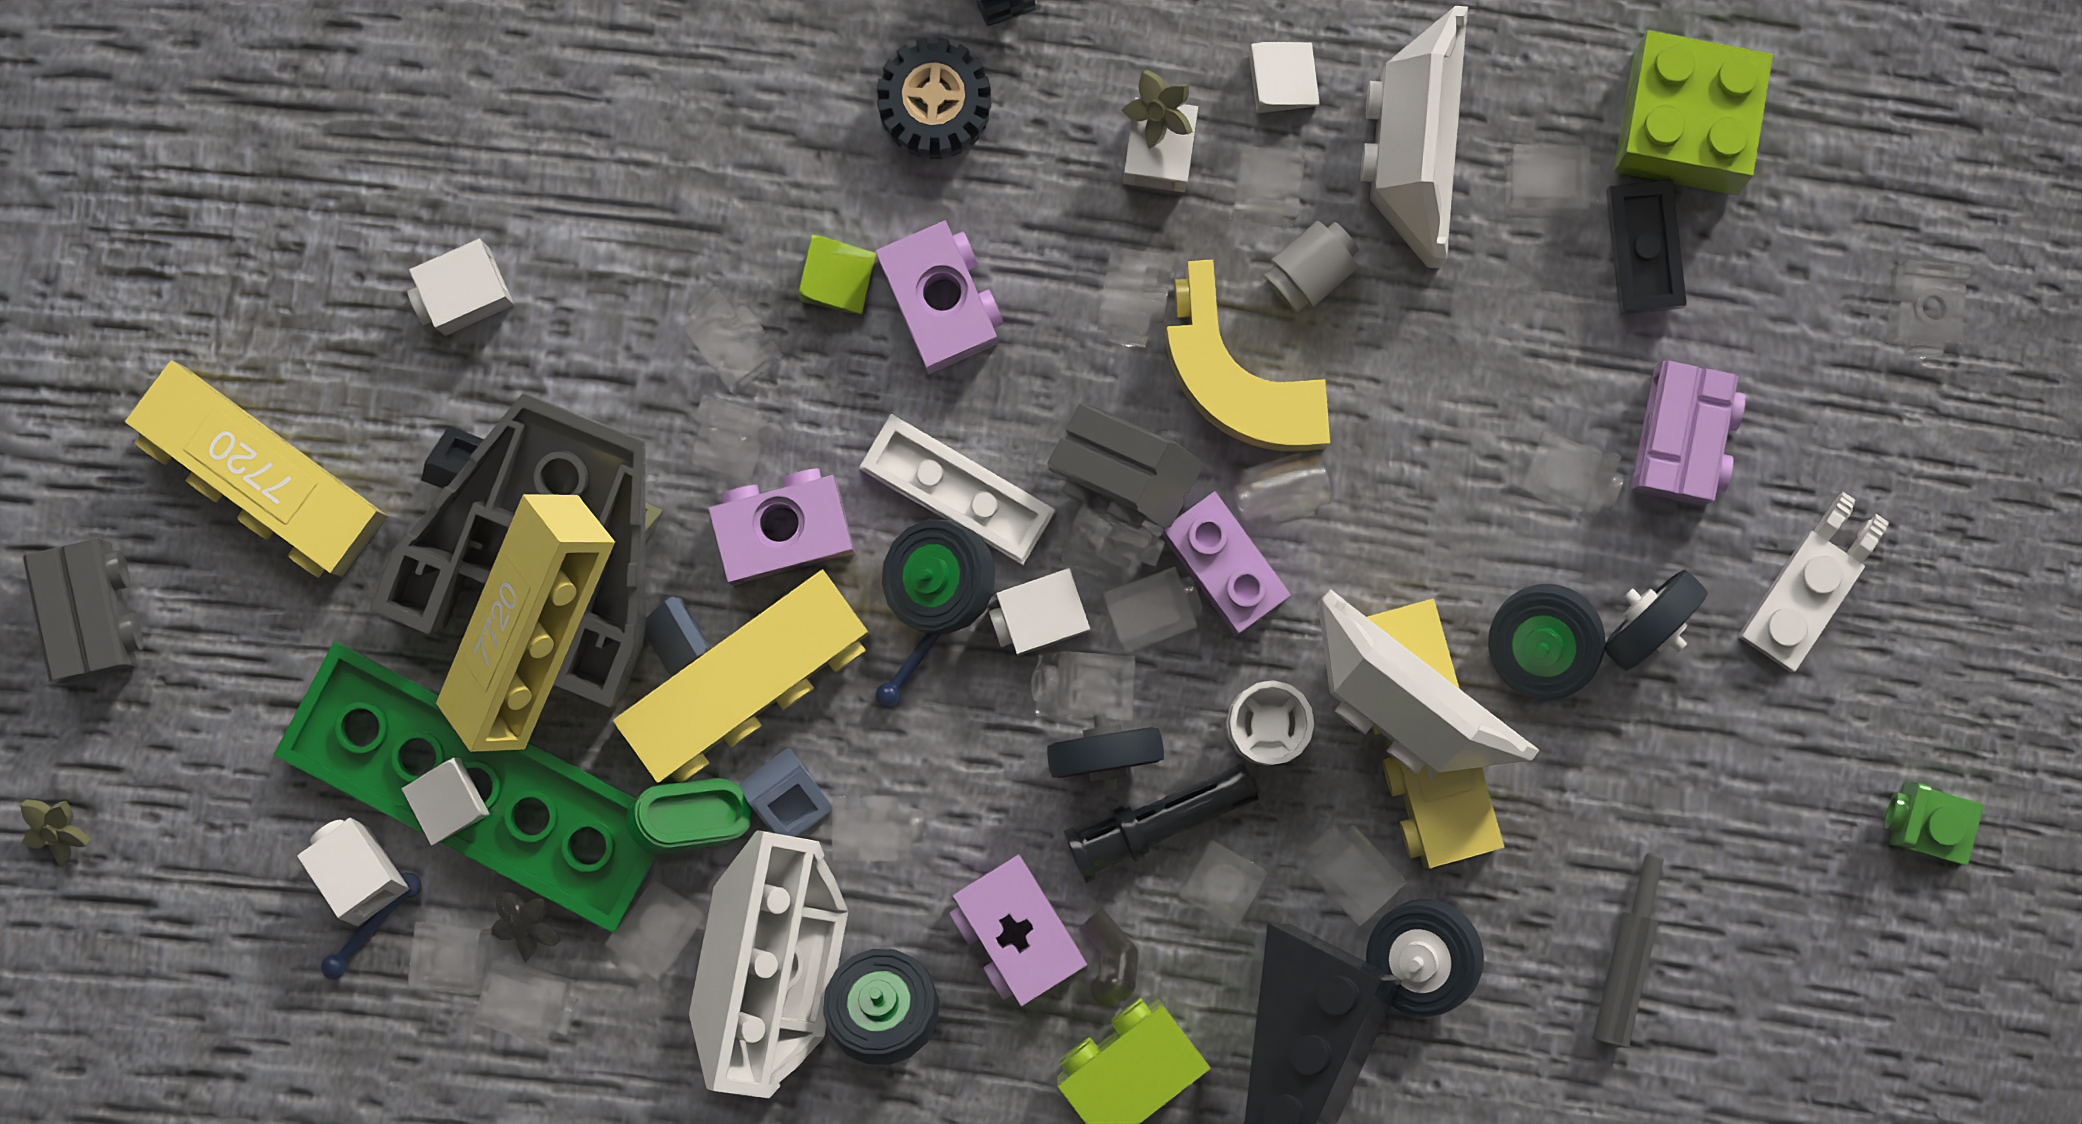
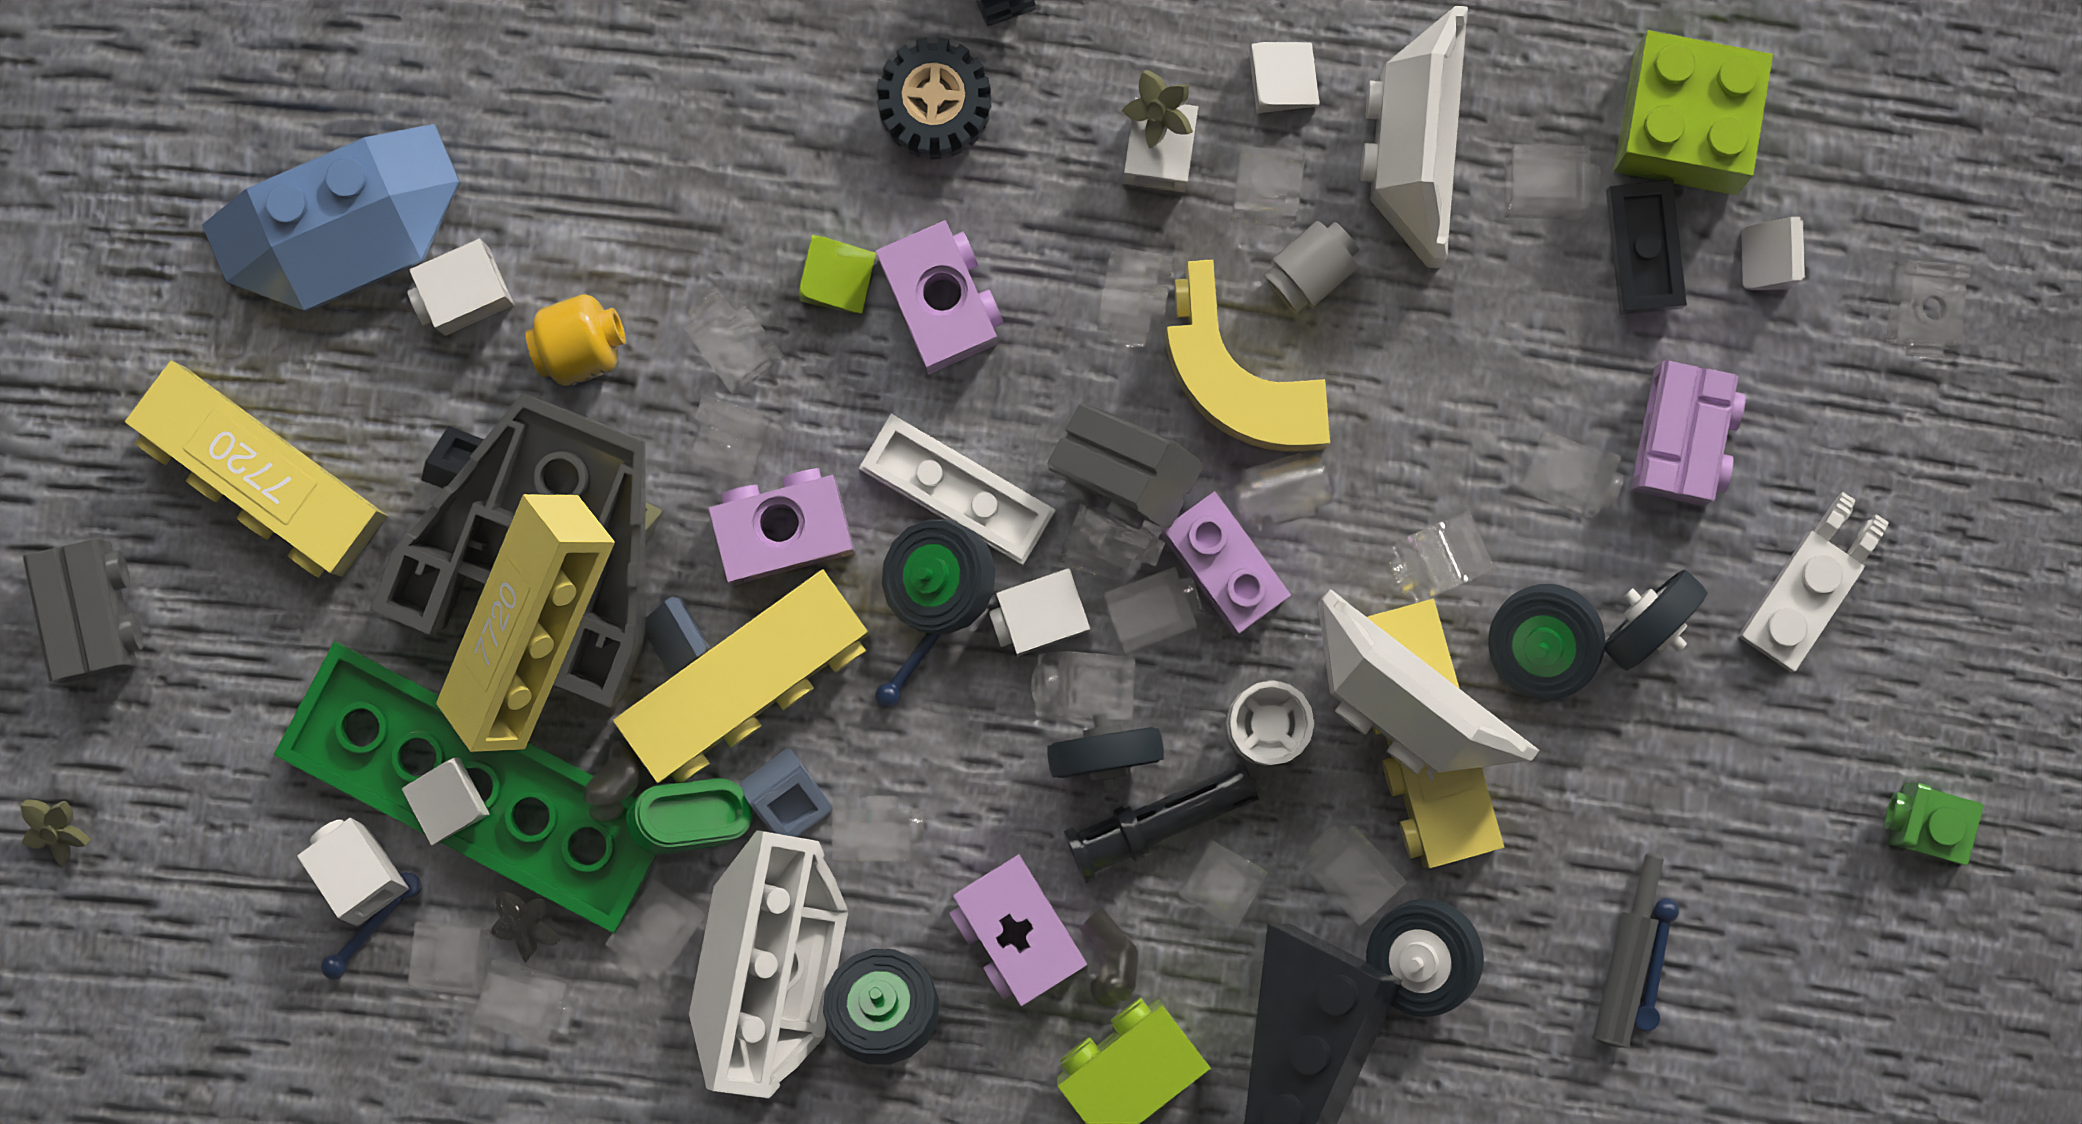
(337, 219): none -> medium blue wedge
(575, 340): none -> yellow head
(612, 782): none -> clear smoke arm
(1440, 558): none -> clear brick
(1647, 1016): none -> dark blue hinge
(1773, 254): none -> white slope

